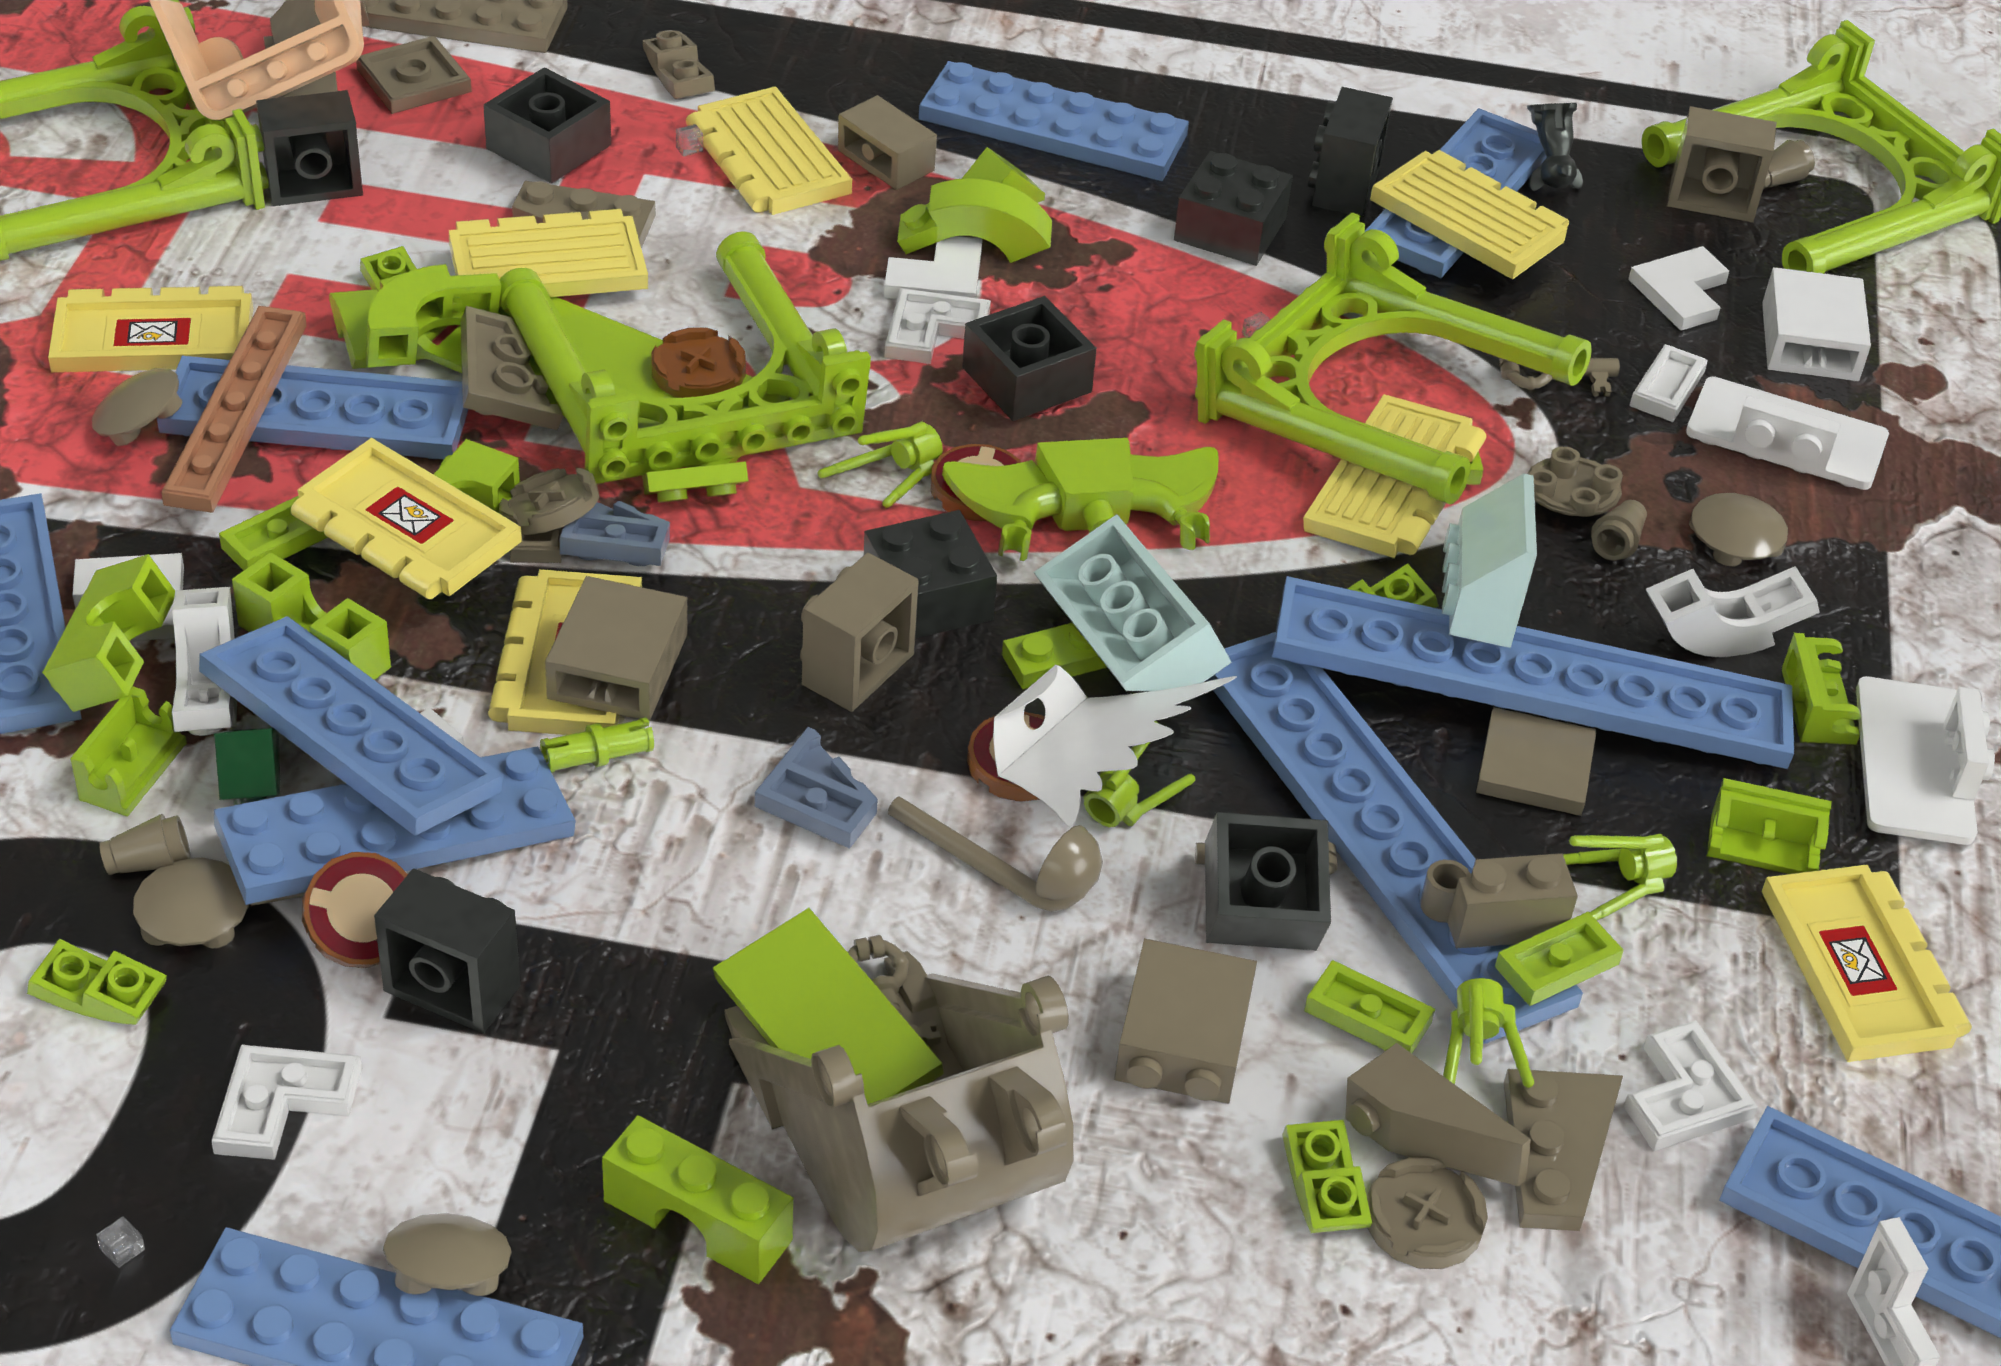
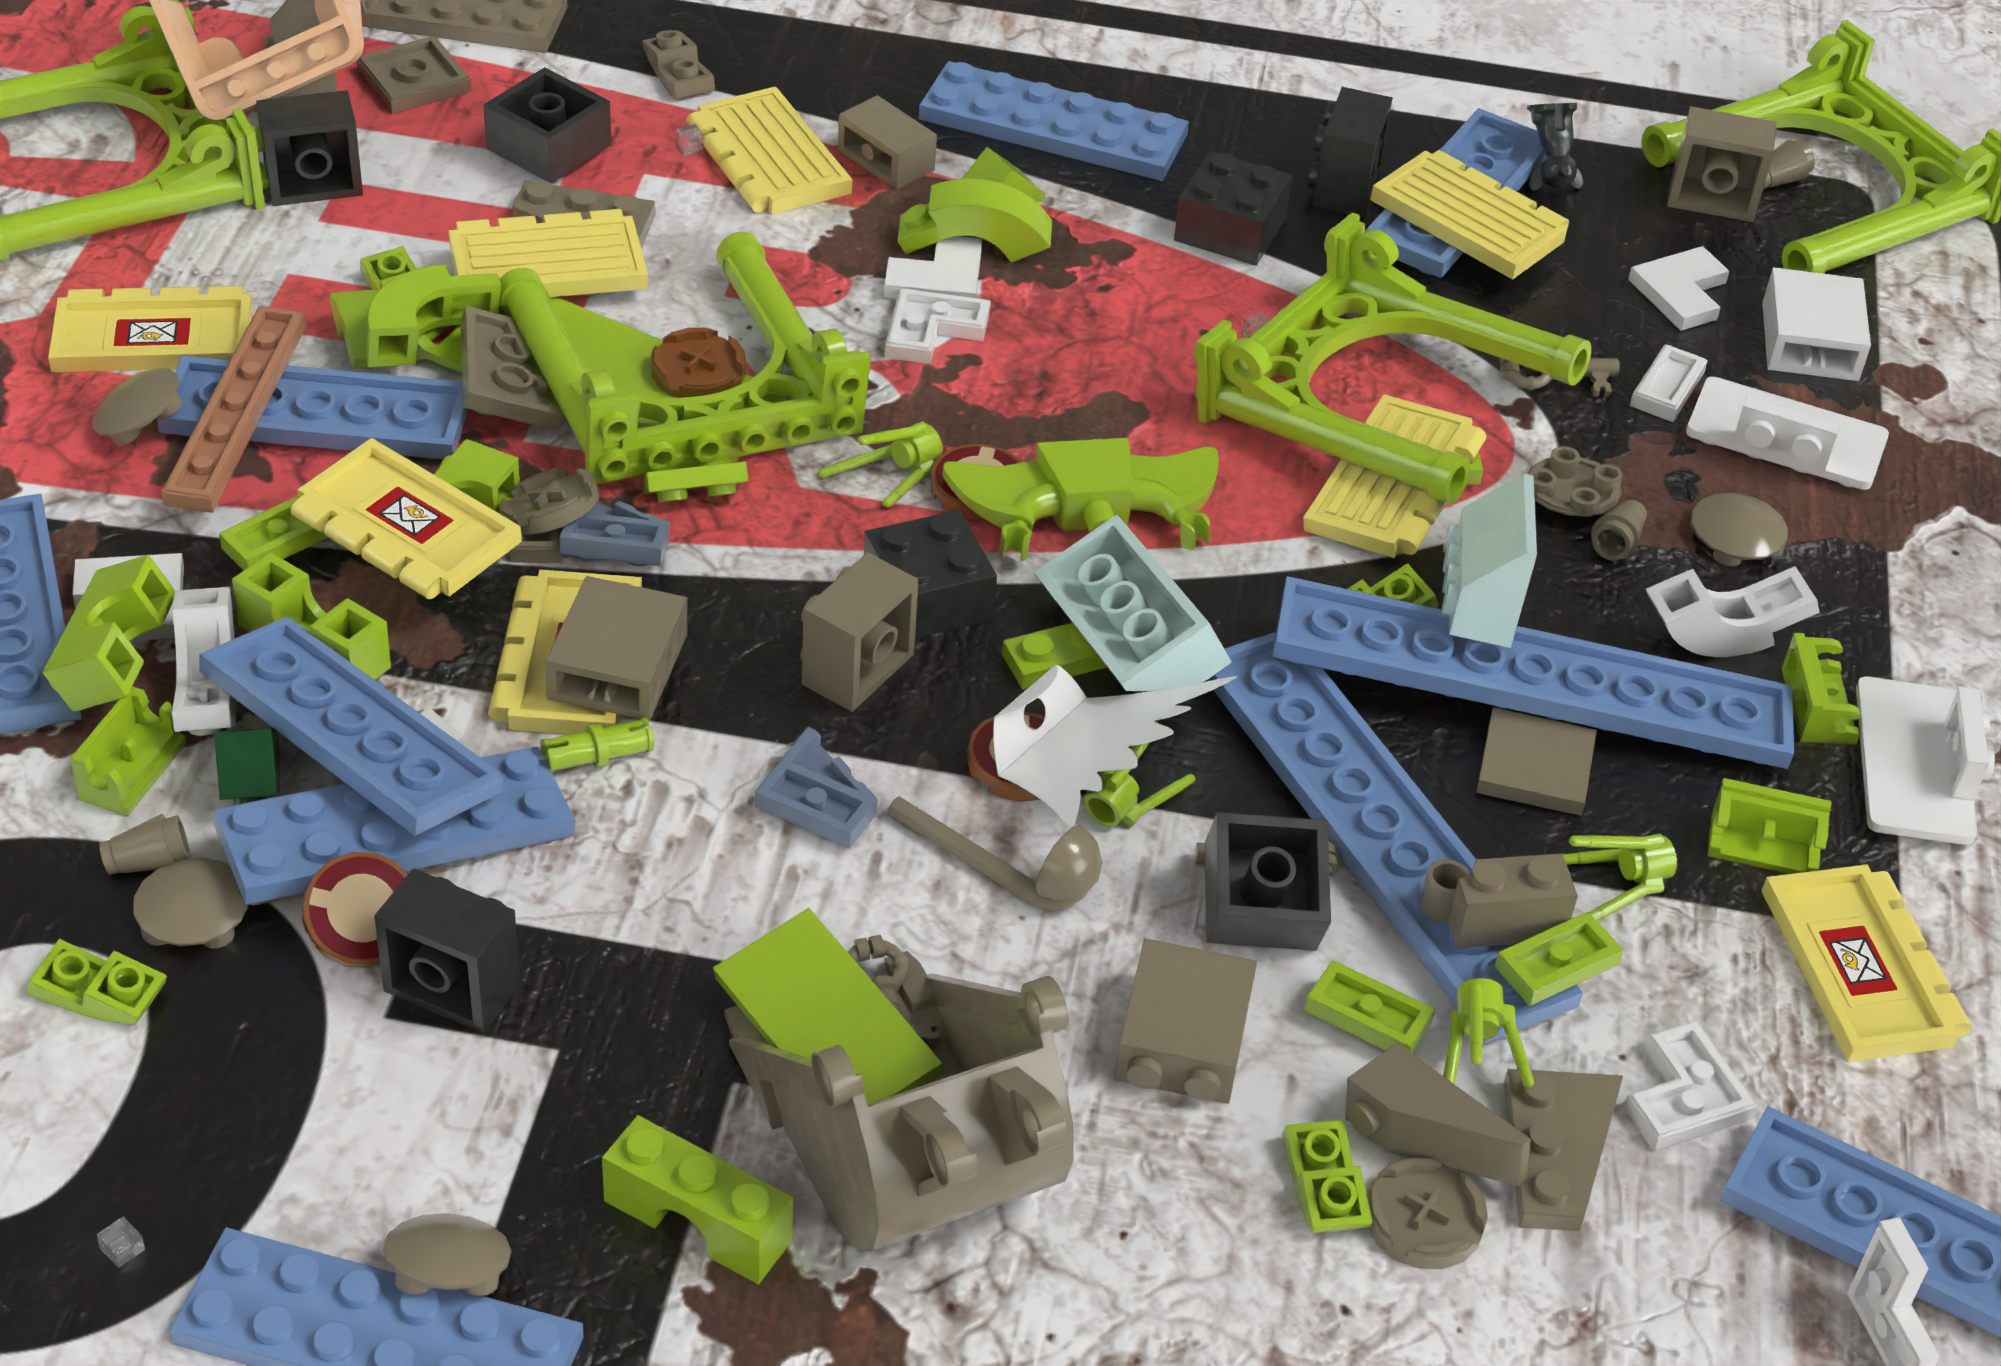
(272, 1083): white tile -> none
(1028, 357): pearl dark grey brick -> none

